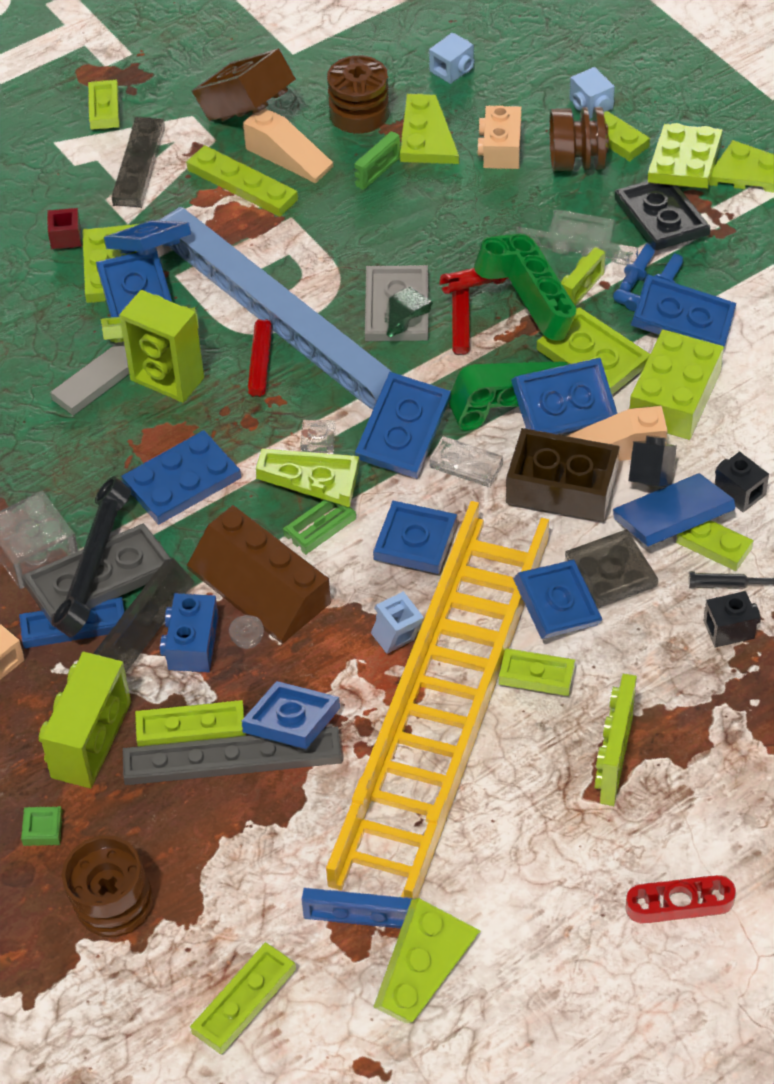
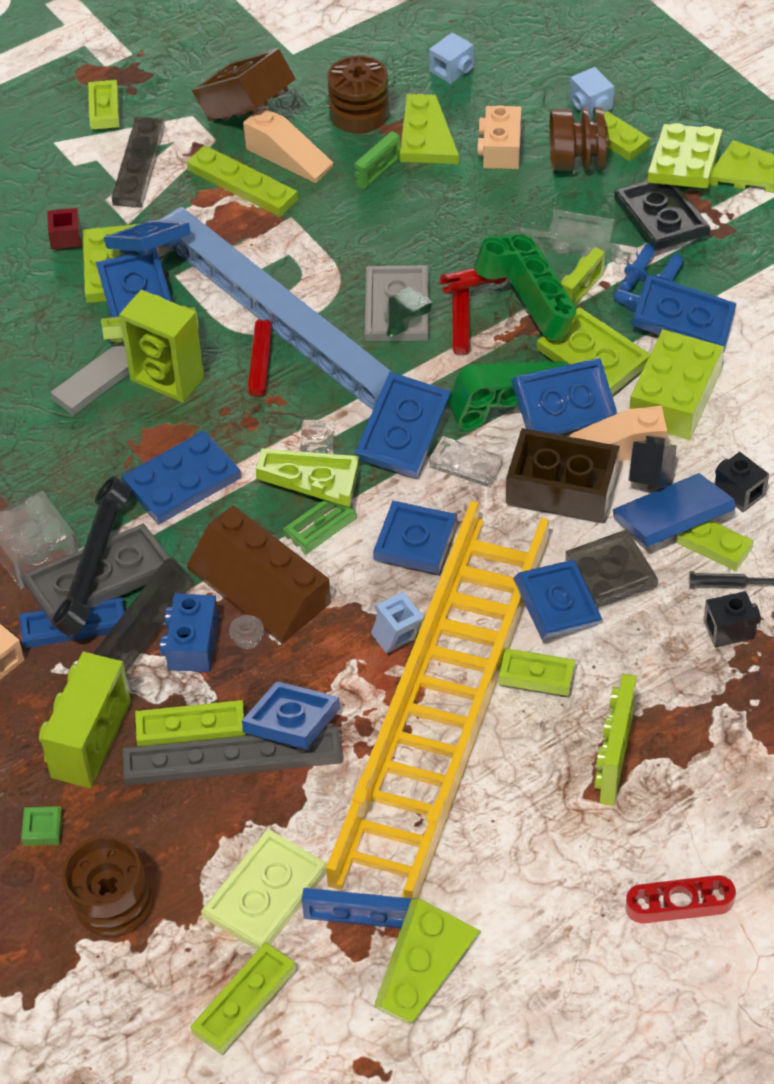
(264, 890): none -> yellowish green tile

